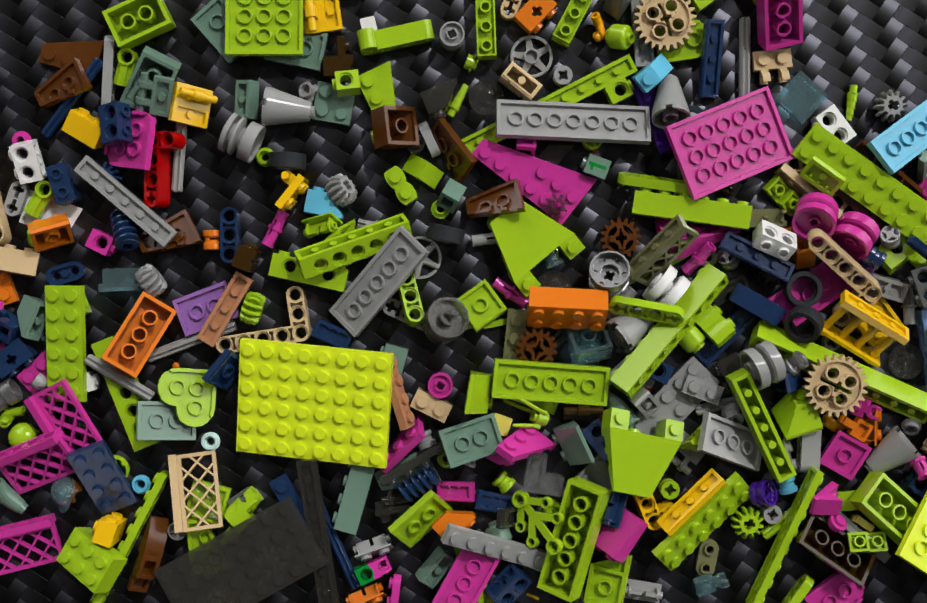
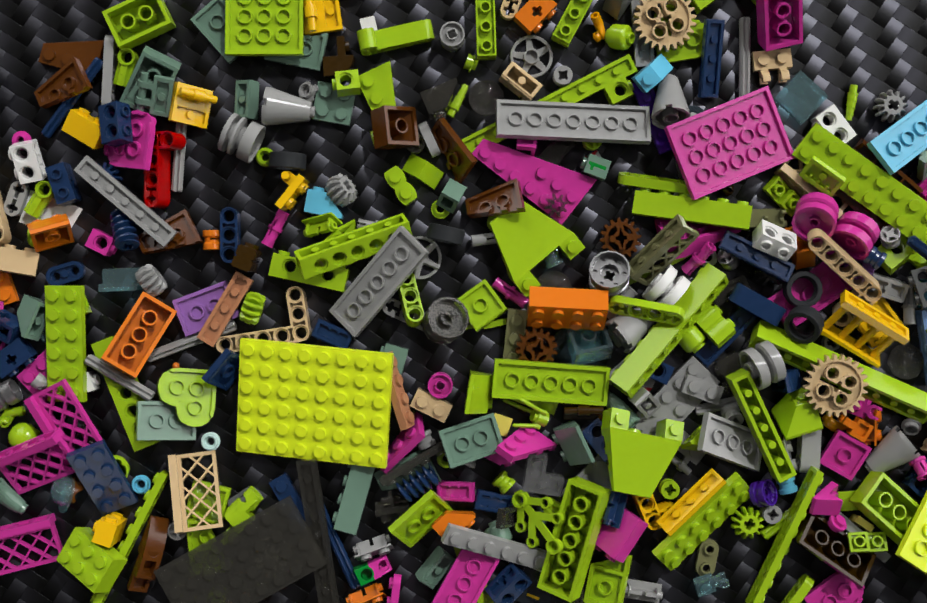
(796, 363): flat silver wheel -> none

